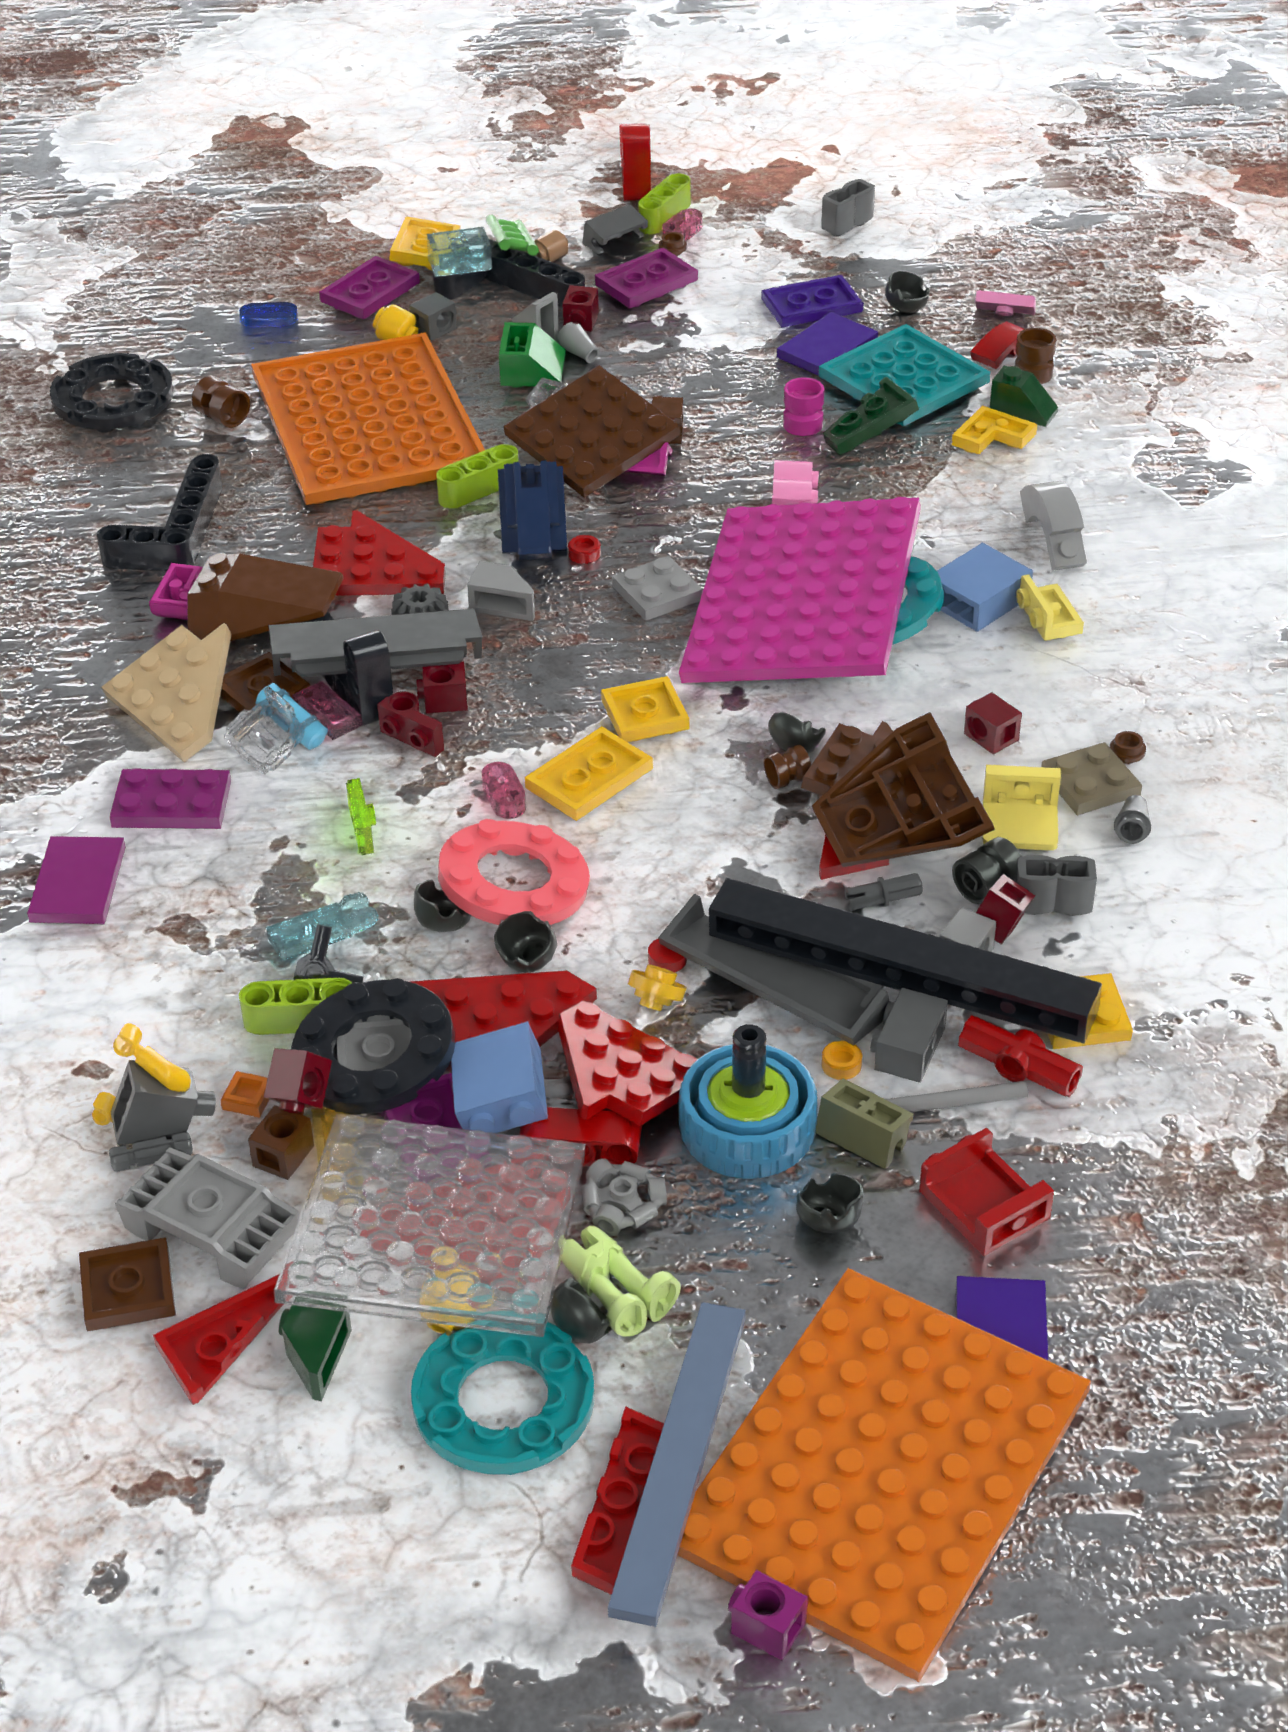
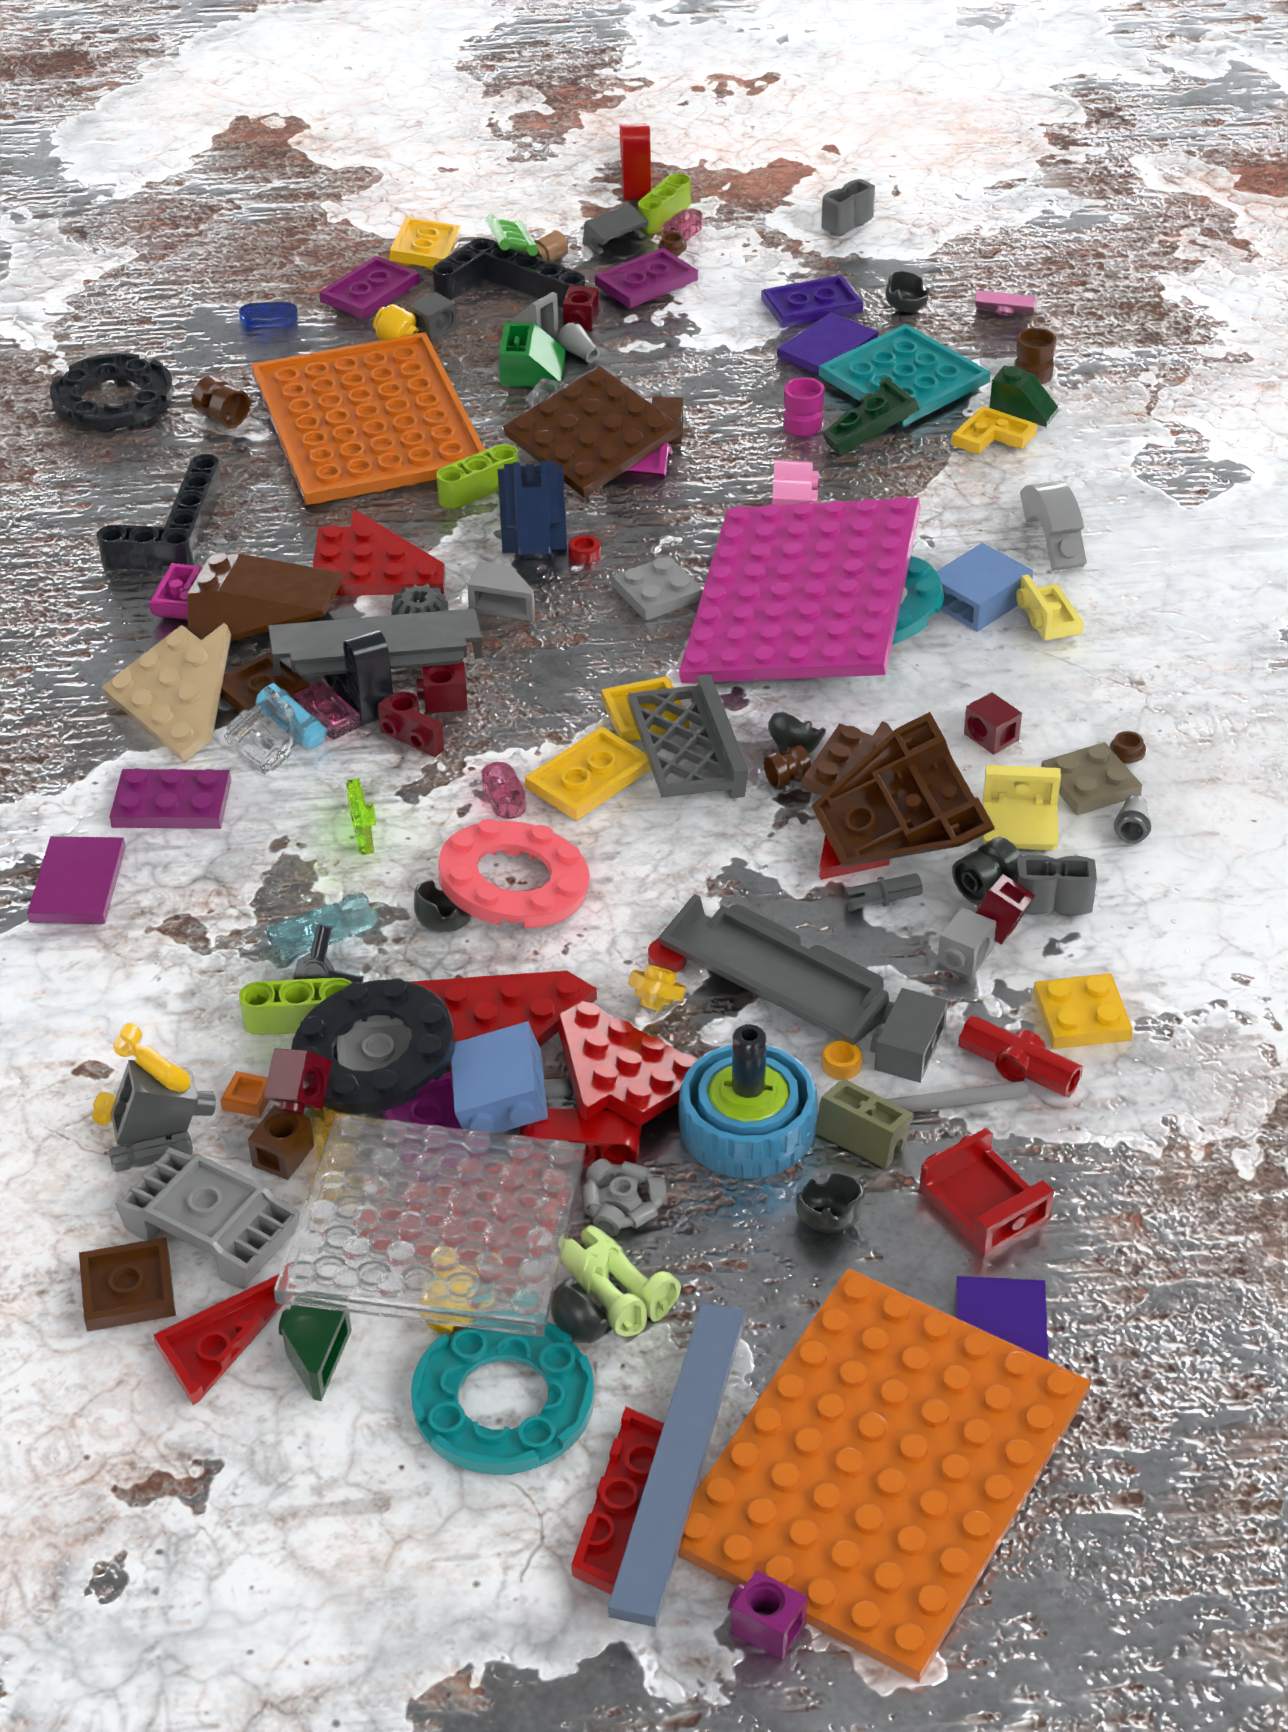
(459, 251): clear light blue brick -> none
(525, 942): pearl dark grey hair -> none
(713, 735): none -> dark grey fence
(905, 959): black brick -> none
(996, 345): red slope -> none

